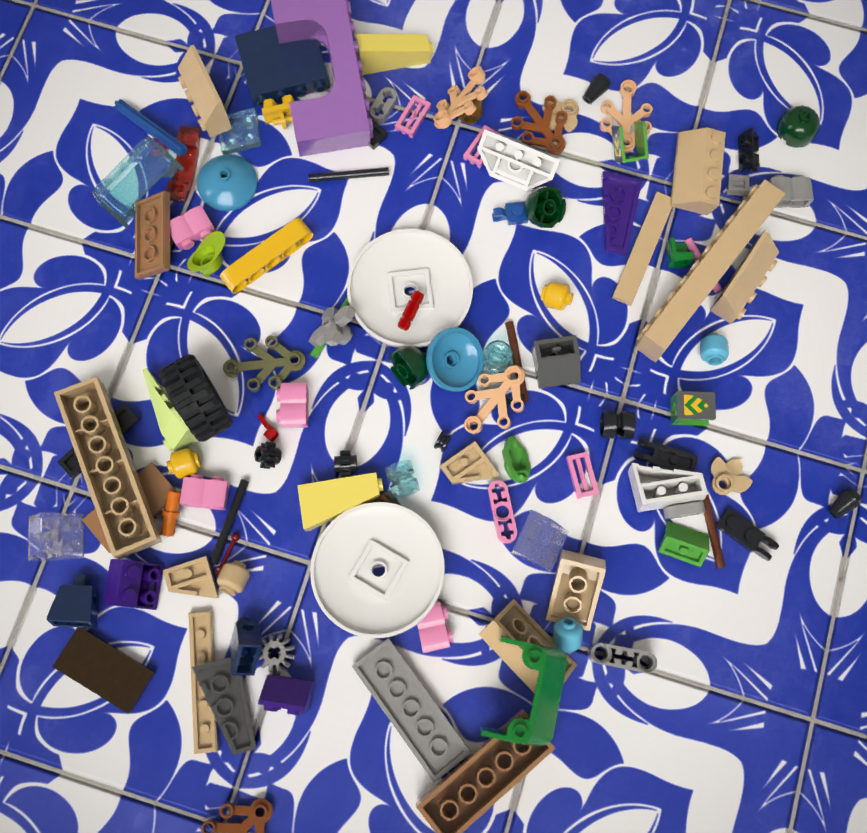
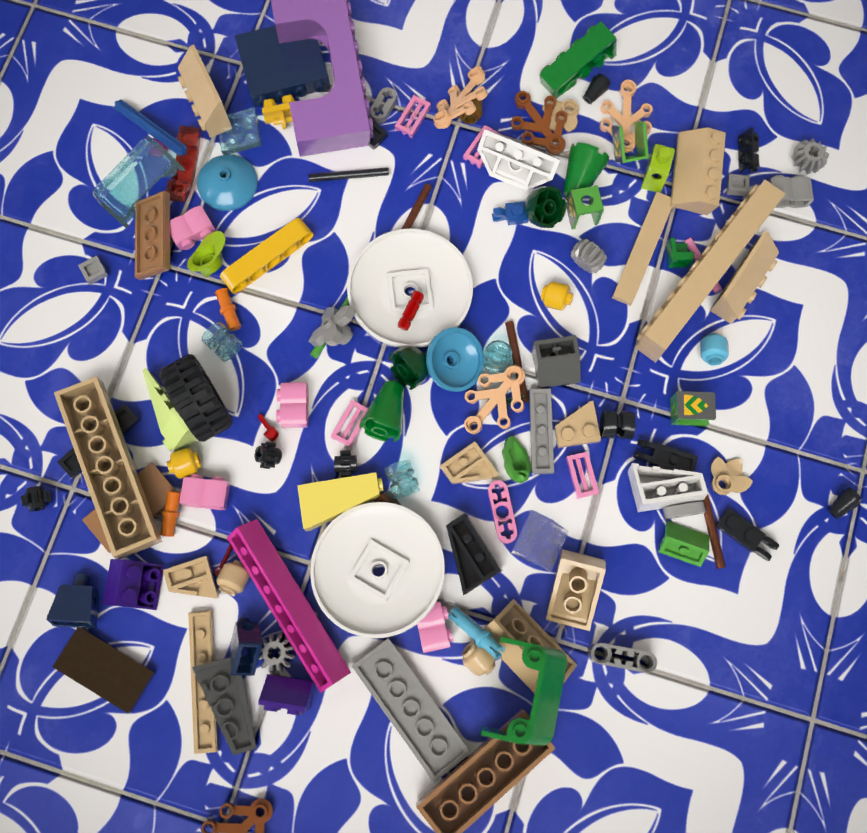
(36, 498): none -> black gear
(55, 536): clear slope -> none
(93, 270): none -> light grey plate
(219, 547): black bar -> none
(220, 340): none -> clear light blue wheel
(228, 309): none -> orange pin
(267, 363): olive plant -> none
(288, 605): none -> dark pink brick
(342, 421): none -> bright pink tile
(385, 413): none -> green cone
(392, 51): light yellow slope -> none
(417, 206): none -> copper bar
(442, 441): black bush -> none
(472, 555): none -> black wedge
(478, 659): none -> tan head
(482, 638): none -> medium azure pin
(541, 431): none -> light grey plate
(568, 635): medium azure head -> none
(576, 207): none -> bright green piece
(578, 428): none -> tan wing
(579, 60): none -> green wedge
(583, 167): none -> green cone
(588, 256): none -> light grey gear
(619, 207): dark purple wing -> none
(658, 163): none -> lime torso
(798, 126): dark green cylinder -> none
(810, 156): none -> light grey gear

